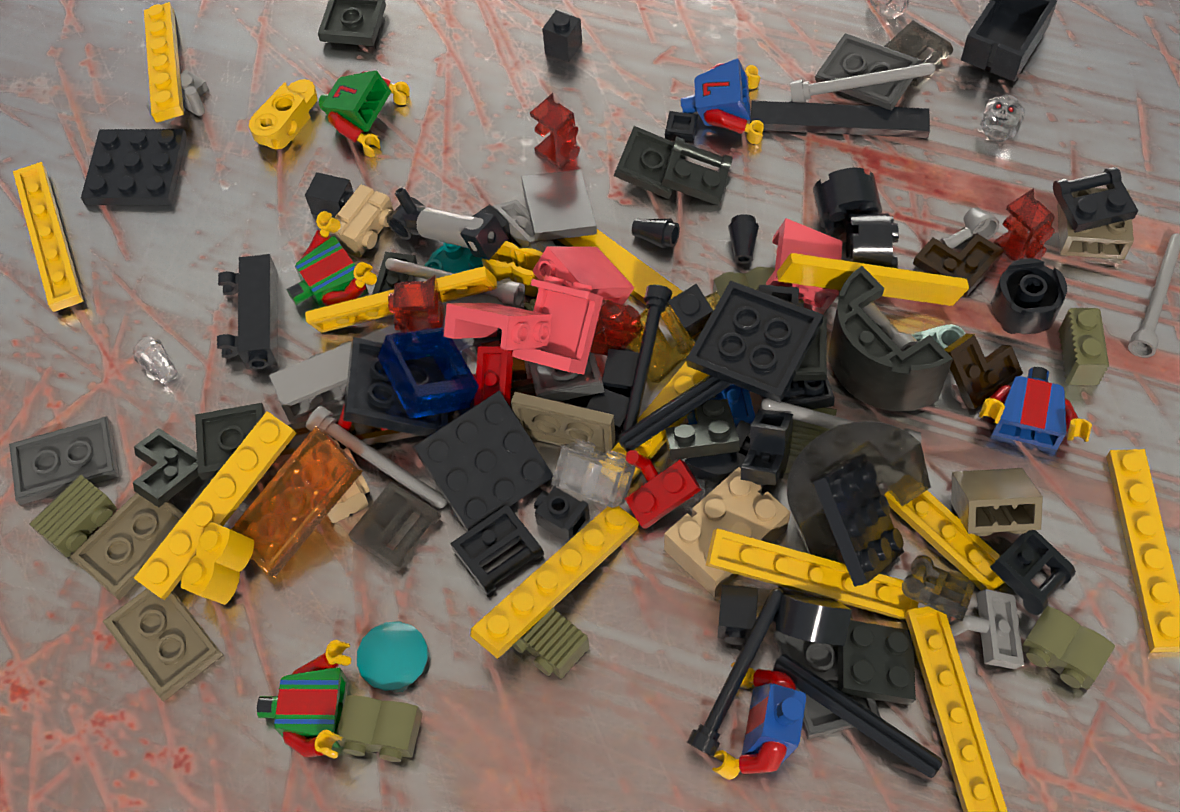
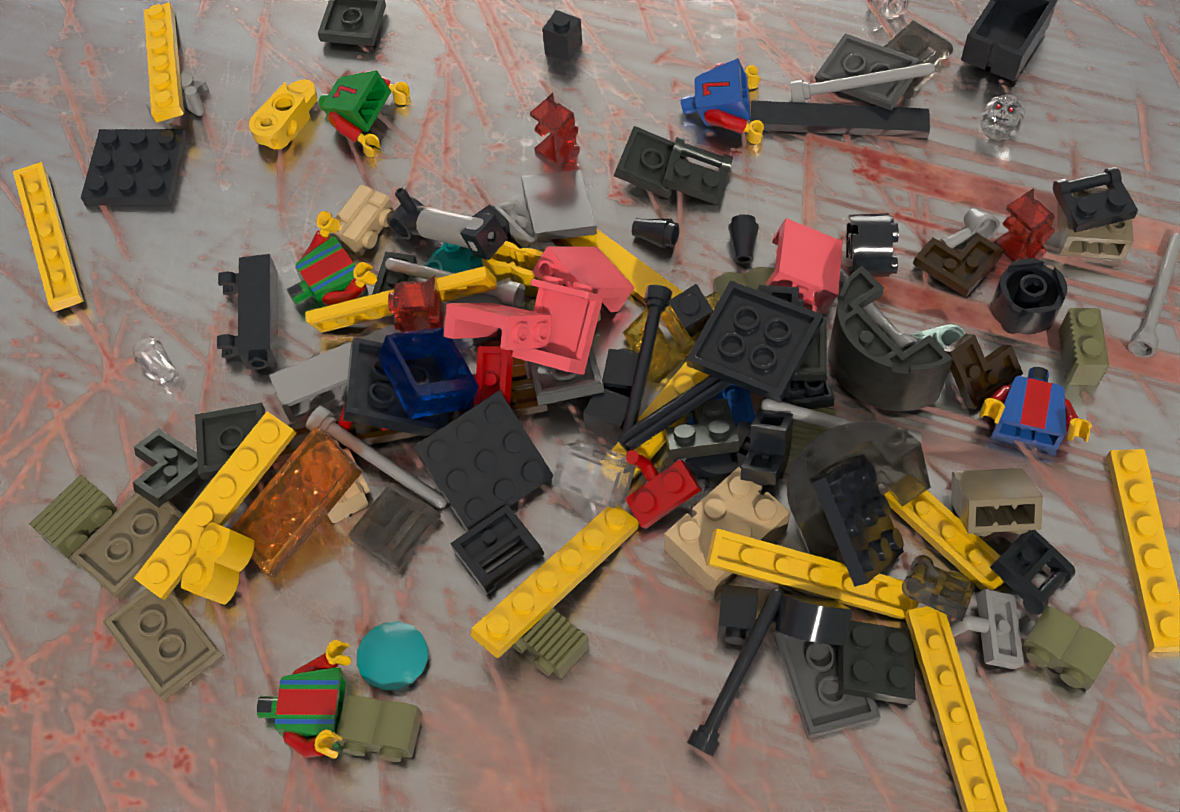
(53, 460): dark grey tile -> none
(328, 193): black brick -> none
(563, 423): dark tan tile -> none
(565, 522): black brick -> none
(621, 327): clear red window -> none
(682, 126): black tile -> none
(771, 727): torso -> none
(844, 194): black brick -> none
(860, 717): black axle -> none
(896, 282): yellow tile -> none

